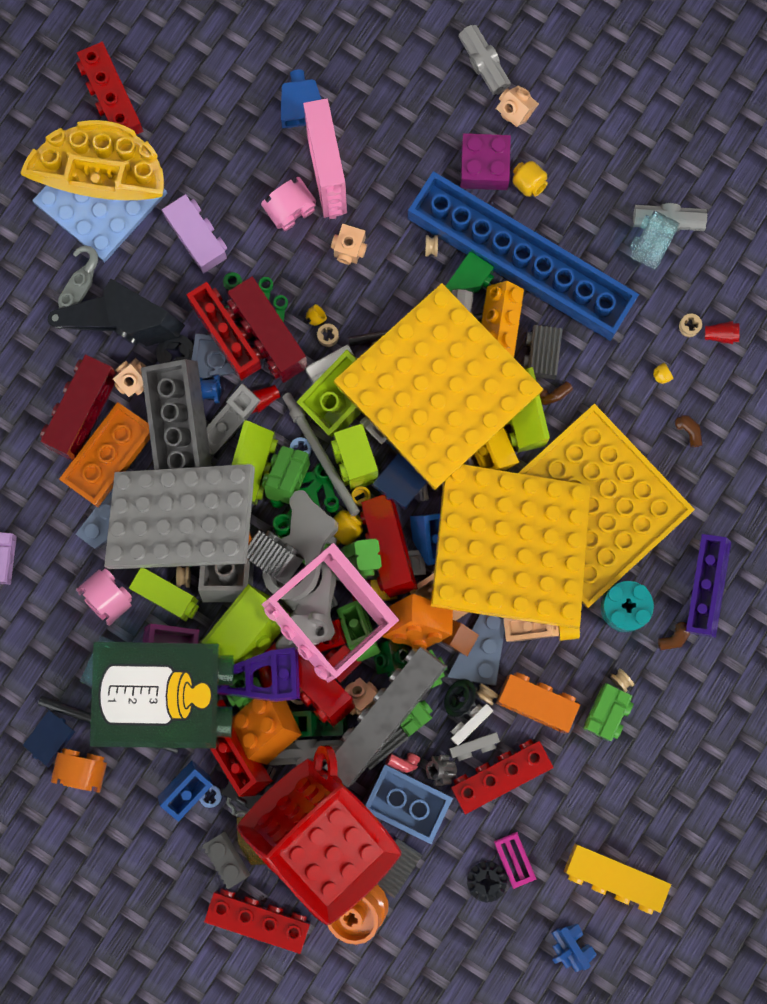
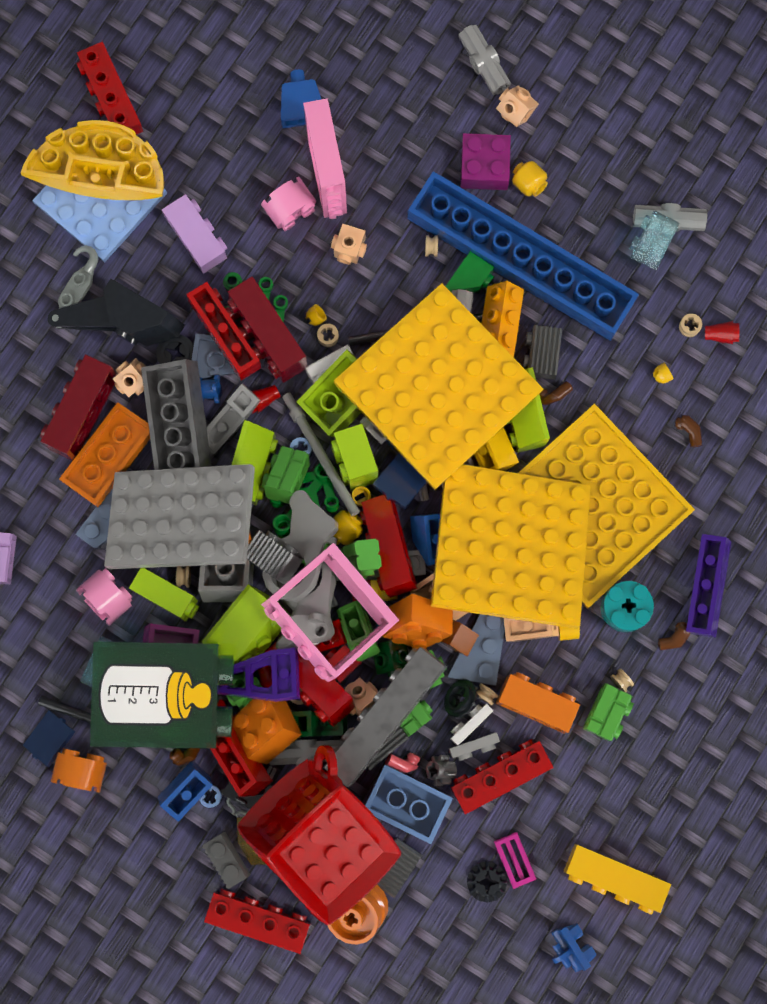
(182, 757): none -> reddish brown arm

